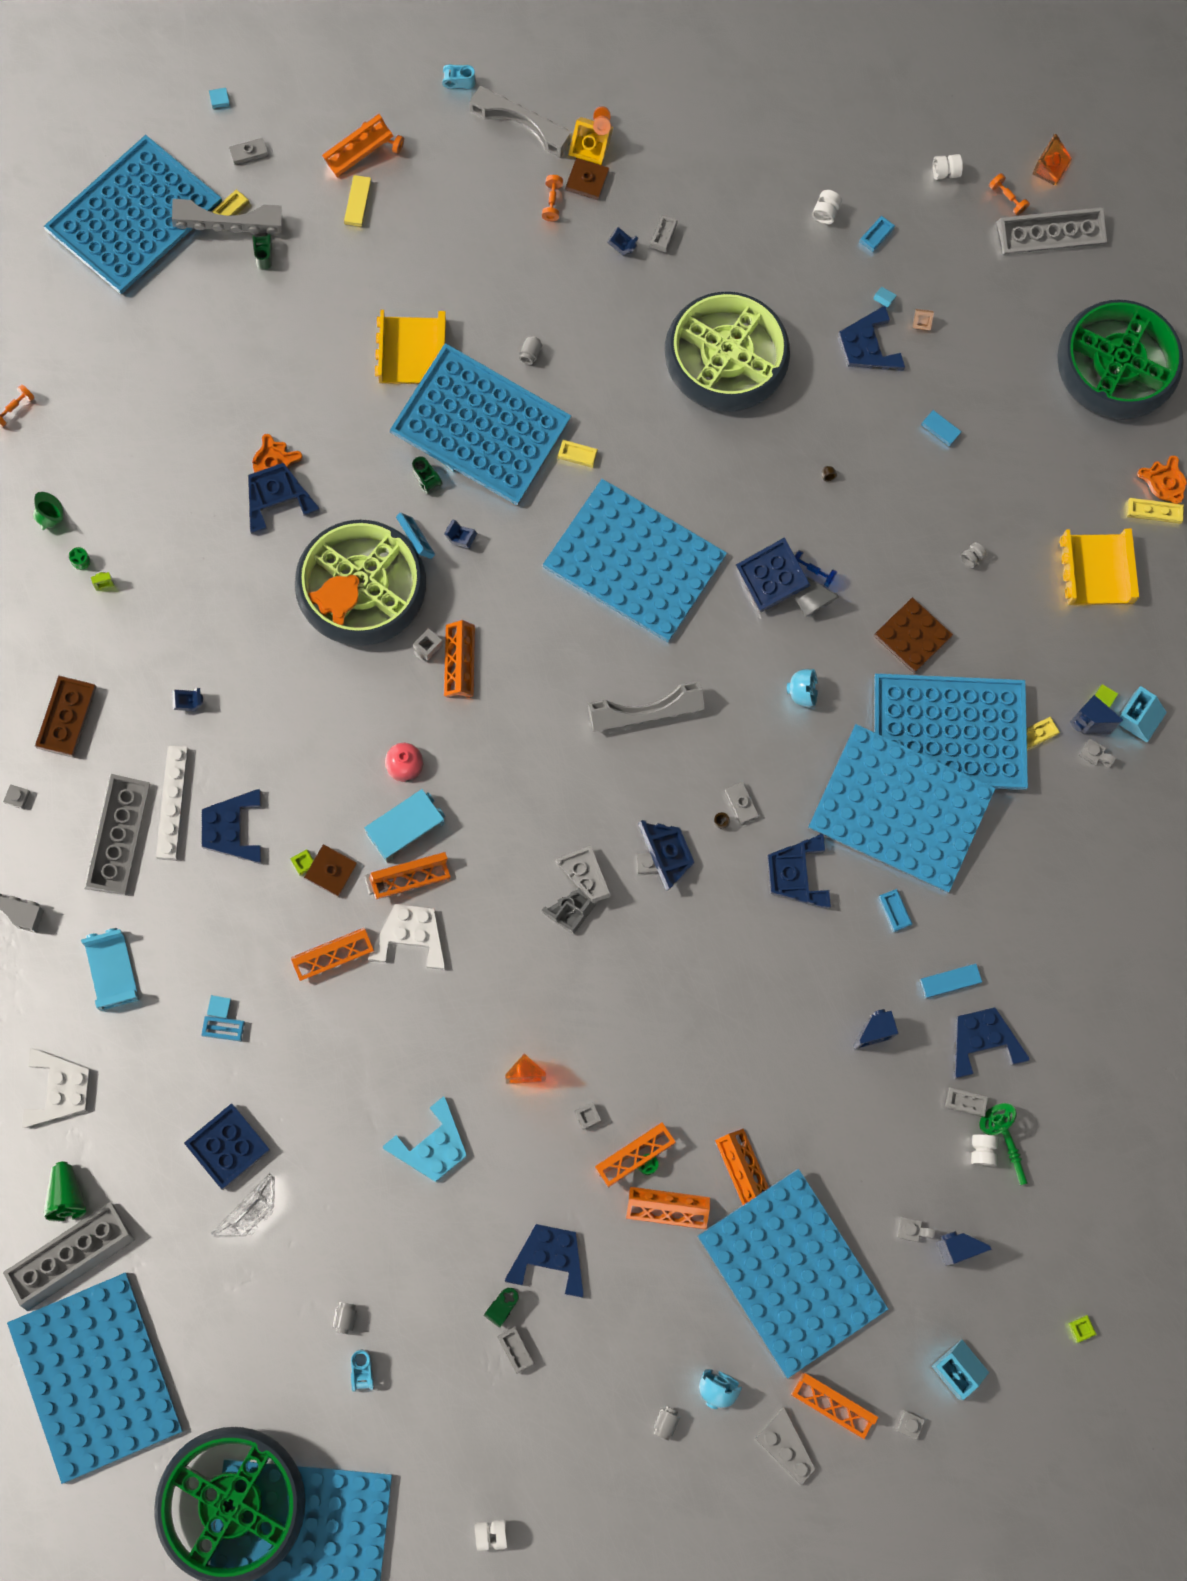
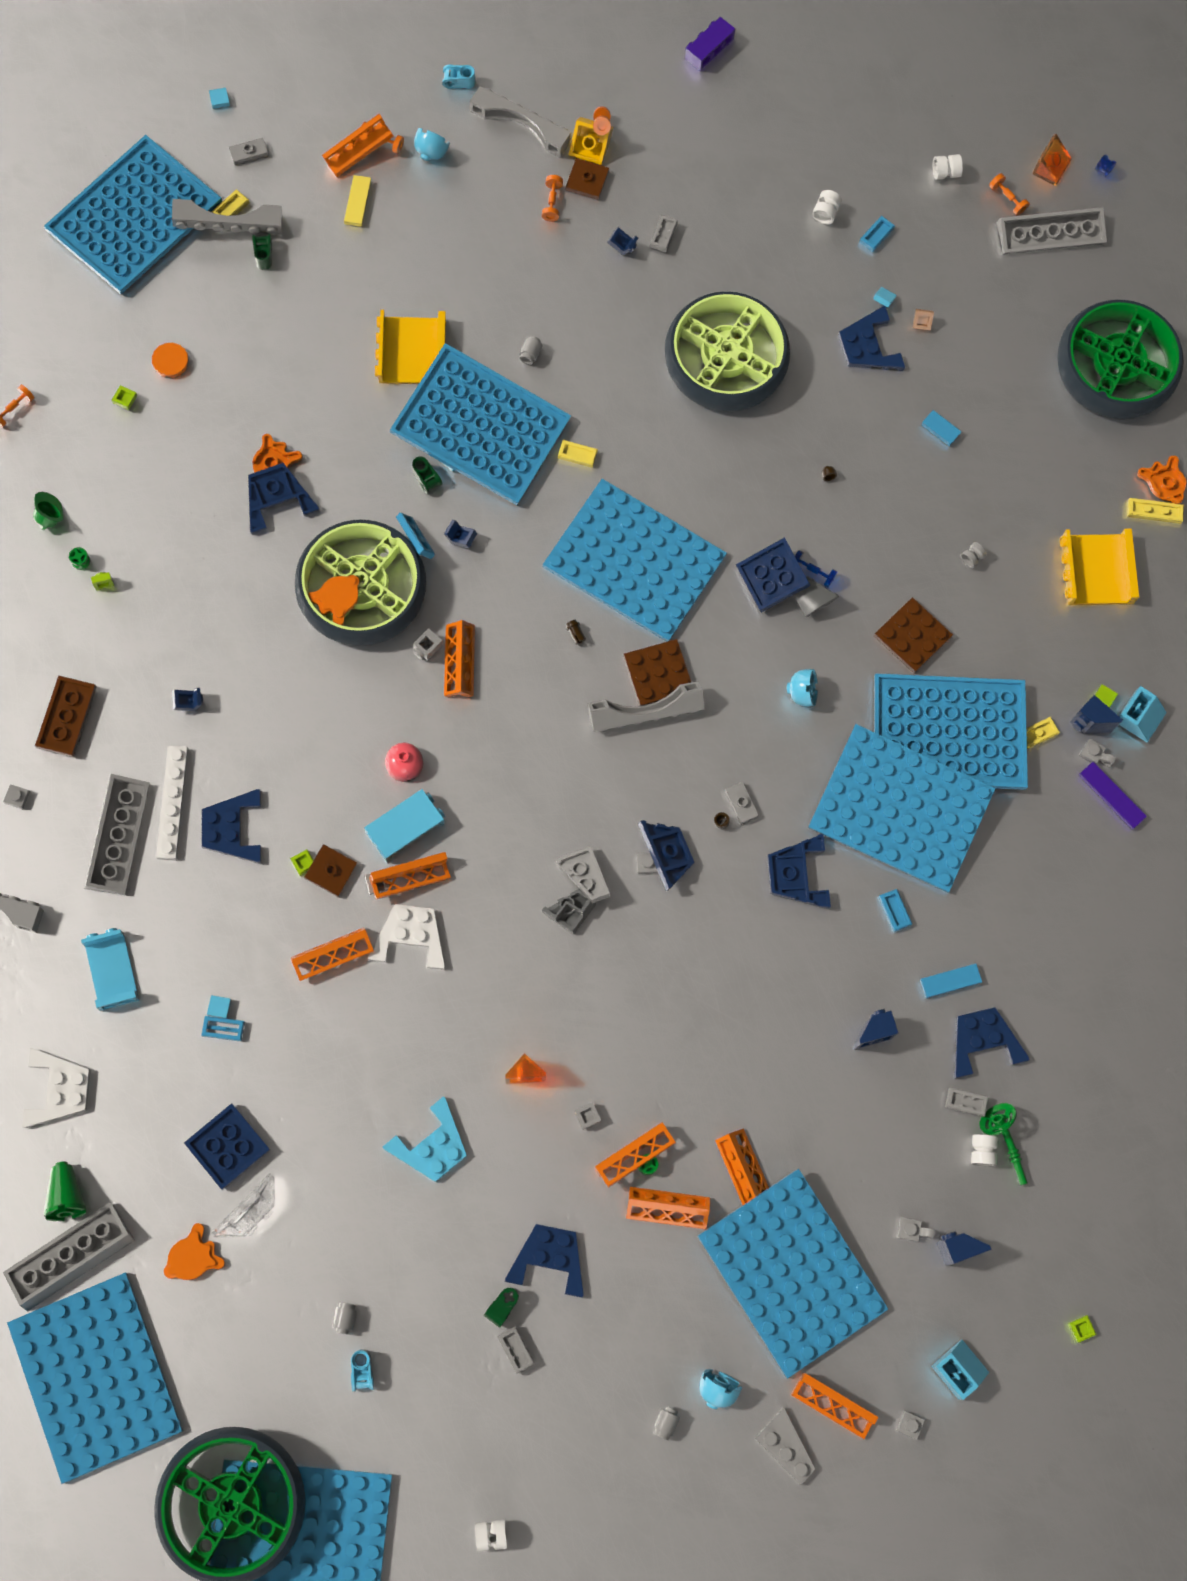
(124, 397): none -> lime plate
(170, 360): none -> orange tile
(192, 1257): none -> orange tile
(430, 145): none -> medium azure cylinder
(575, 631): none -> dark brown pin
(656, 671): none -> reddish brown plate
(709, 43): none -> dark purple brick
(1105, 165): none -> clear blue wheel
(1112, 795): none -> dark purple tile

